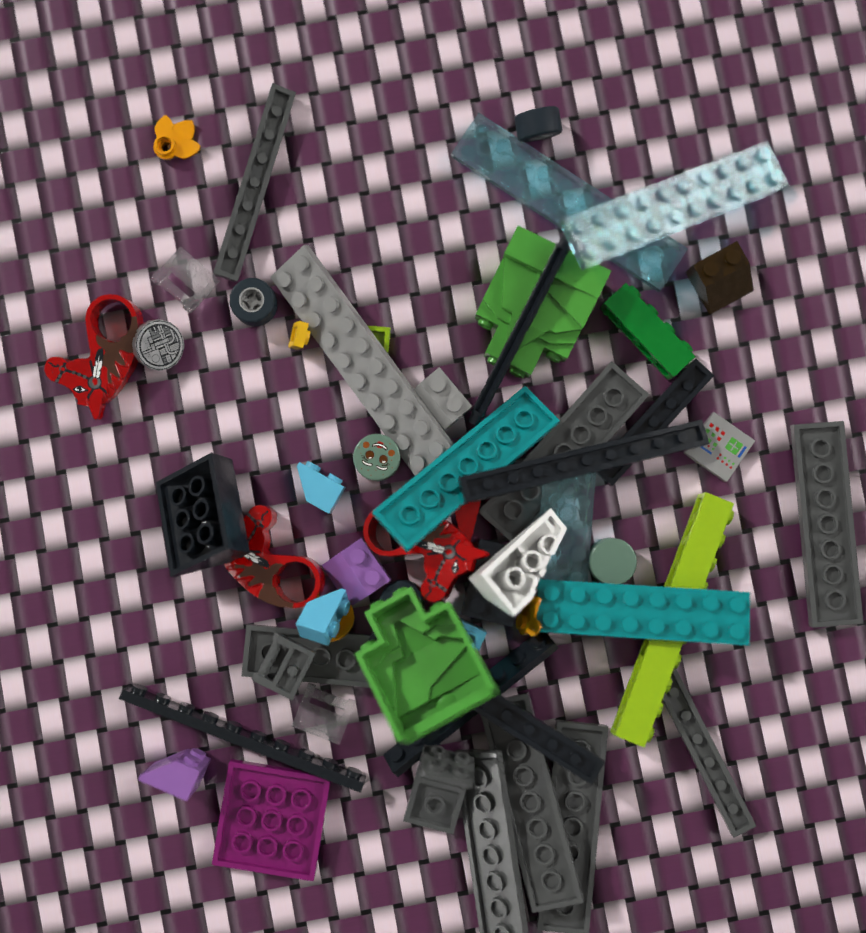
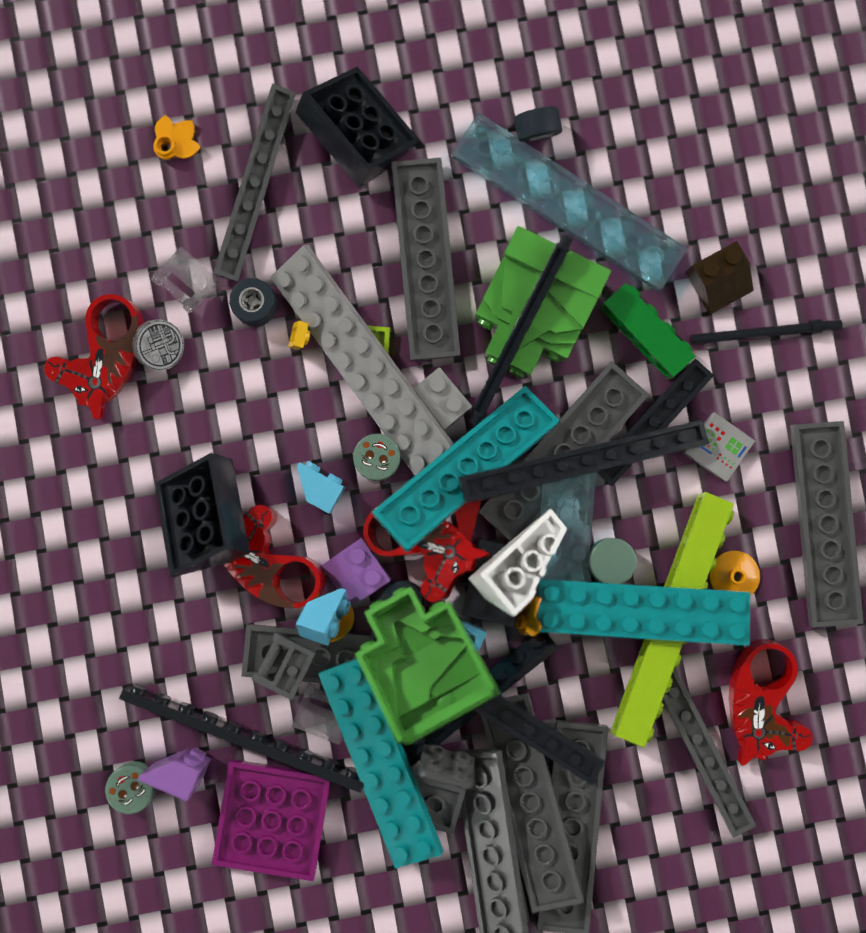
(126, 792): none -> sand green head
(356, 125): none -> black slope
(381, 766): none -> teal plate
(425, 259): none -> dark grey plate
(672, 205): clear light blue plate -> none
(727, 565): none -> light orange dish
(753, 707): none -> red animal
(813, 327): none -> black bar

